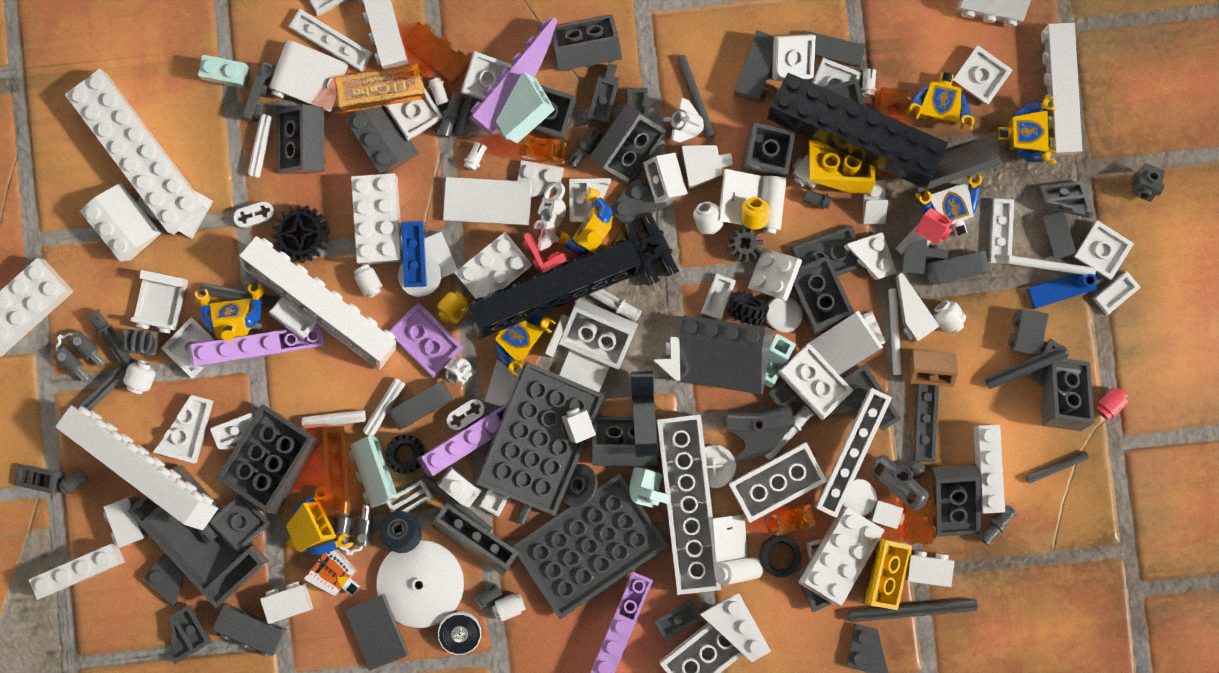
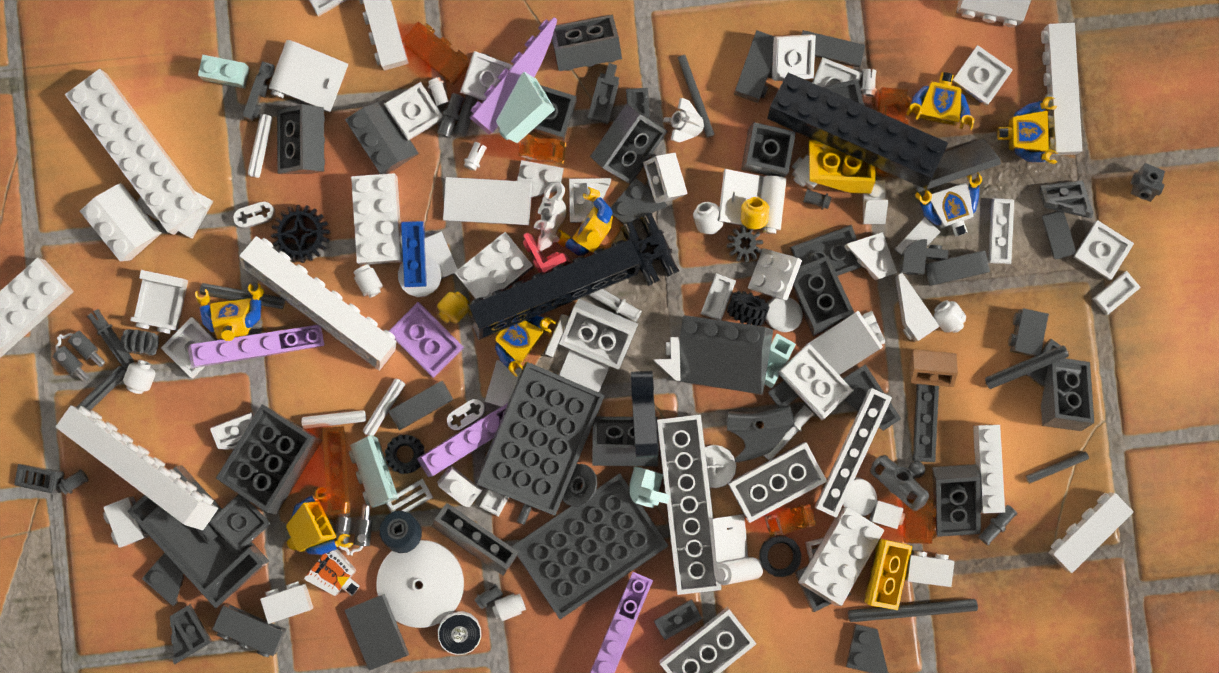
(76, 571): white brick -> none
(188, 430): white wing -> none
(292, 317): white tile -> none
(330, 40): white tile -> none
(379, 88): clear orange tile -> none
(458, 370): white gear -> none
(463, 509): dark grey bar -> none
(578, 425): white brick -> none
(584, 147): dark grey pin -> none
(703, 164): white torso -> none
(737, 626): white wing -> none
(894, 328): white bar -> none
(934, 226): coral brick -> none
(1049, 265): white bar -> none
(1061, 289): blue piece -> none
(1090, 532): none -> white brick
(1112, 403): coral brick -> none

